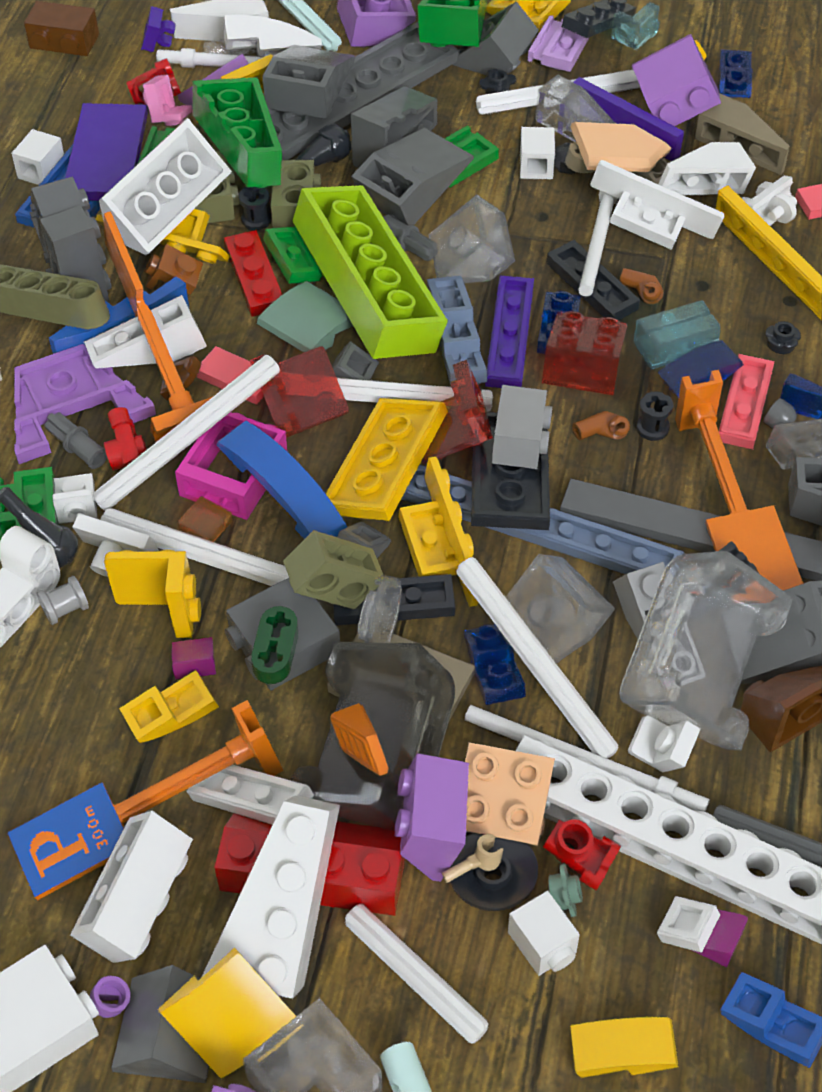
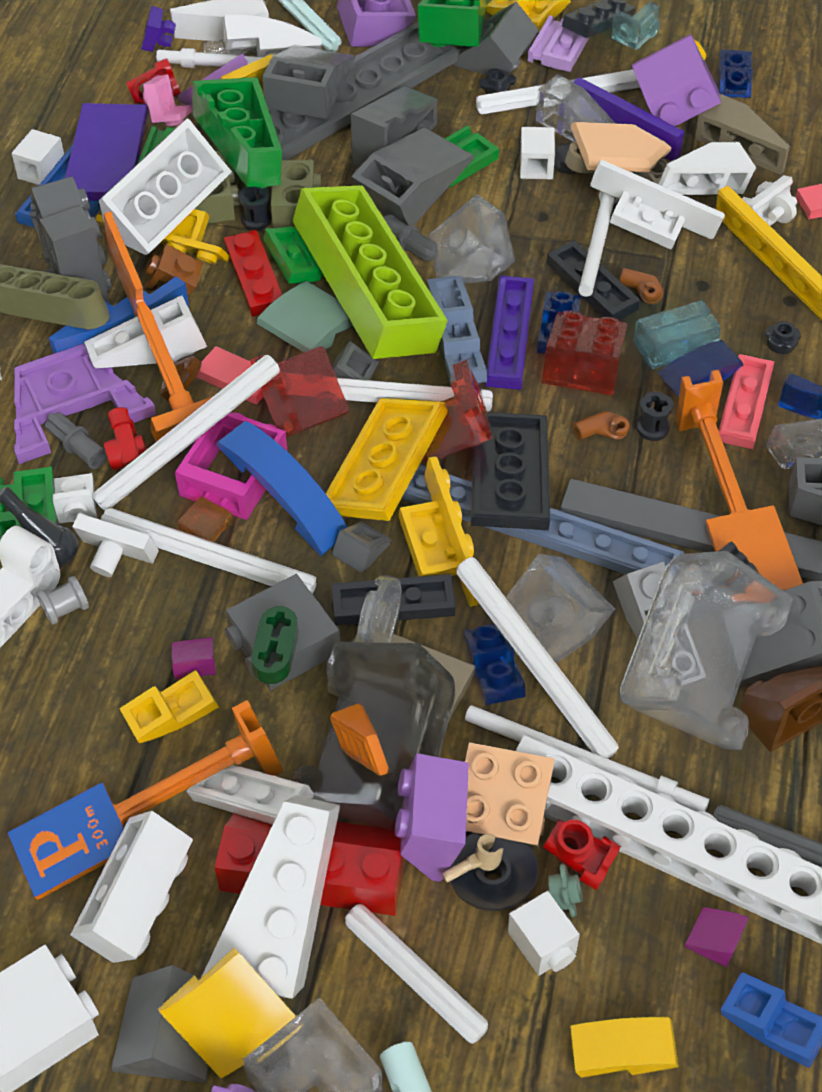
(61, 28): reddish brown brick -> none
(110, 989): medium lavender hinge -> none
(156, 580): yellow bracket -> none
(330, 145): black piece -> none
(332, 570): olive brick -> none
(520, 425): light grey brick -> none
(663, 745): white bracket -> none
(688, 924): white tile -> none
(780, 413): dark grey hinge -> none

